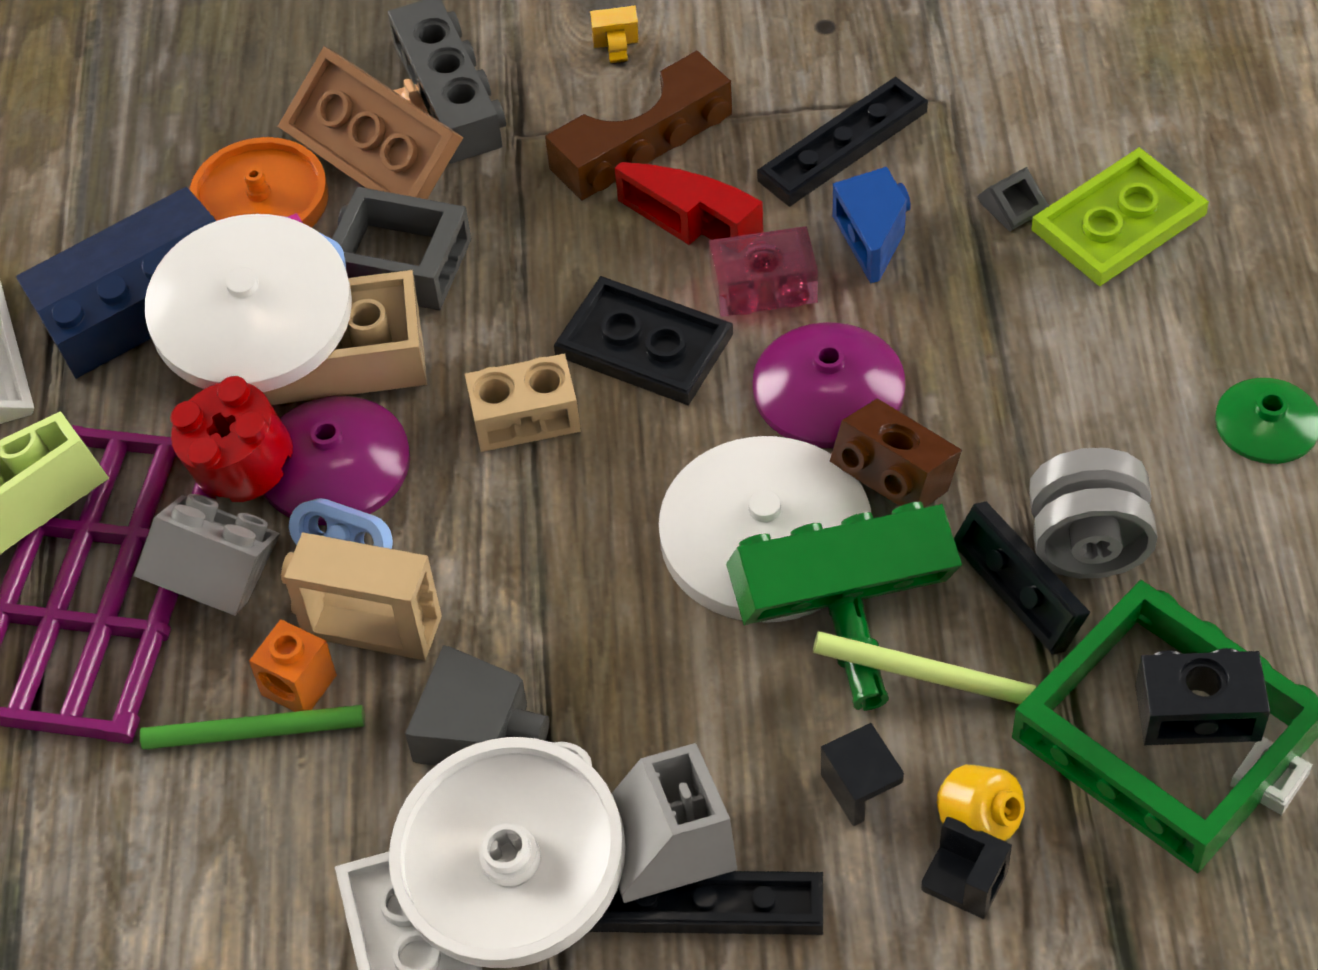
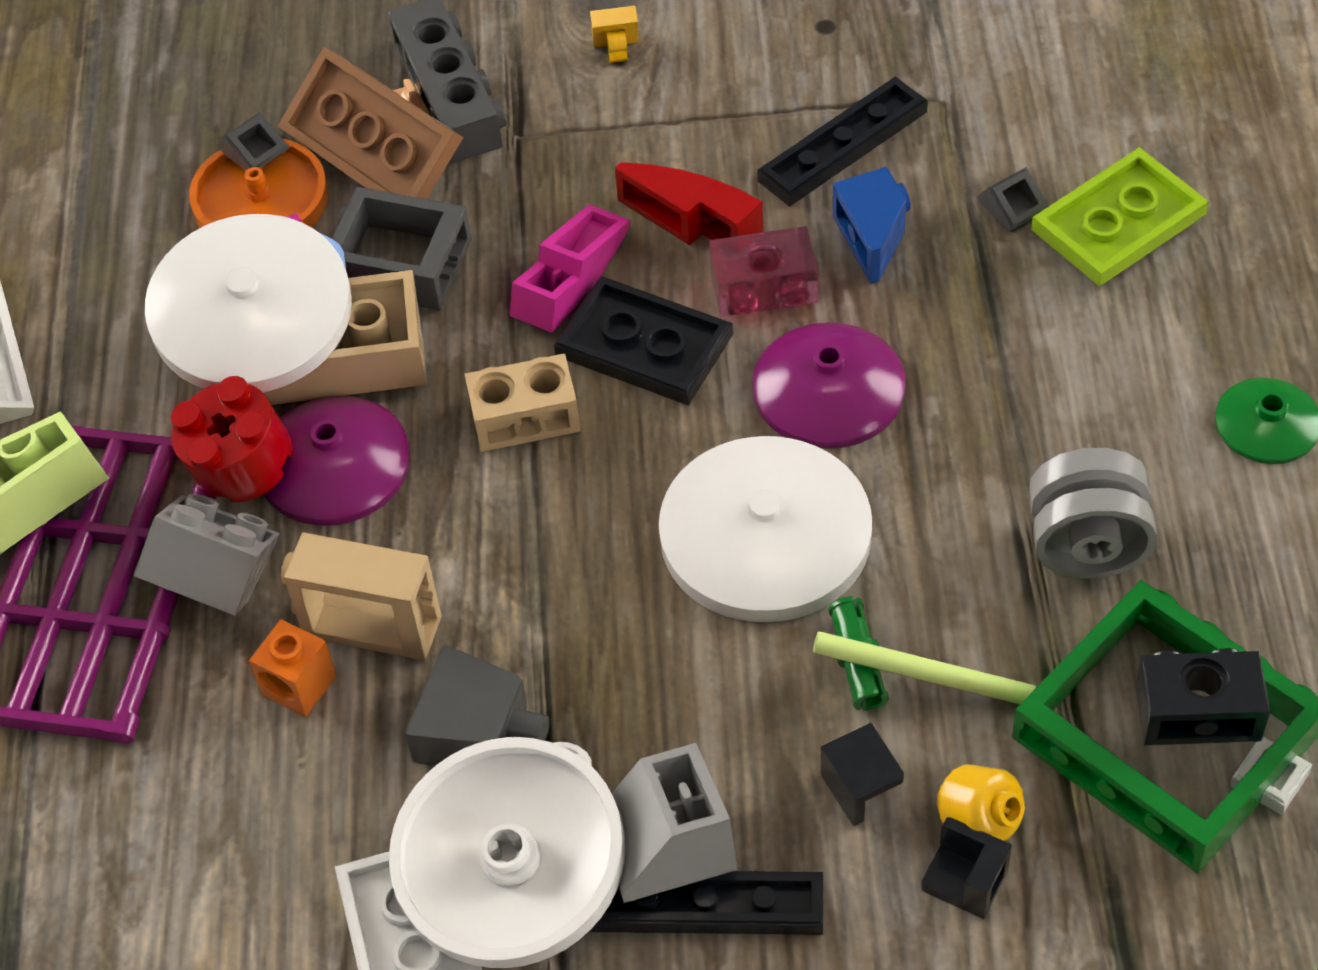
(98, 288): dark blue slope -> none
(252, 727): bright green bar -> none
(253, 143): none -> dark grey slope
(341, 521): light blue plate -> none
(567, 267): none -> dark pink slope
(589, 148): reddish brown arch -> none
(854, 559): green brick -> none
(895, 455): reddish brown brick -> none
(1020, 578): black tile -> none

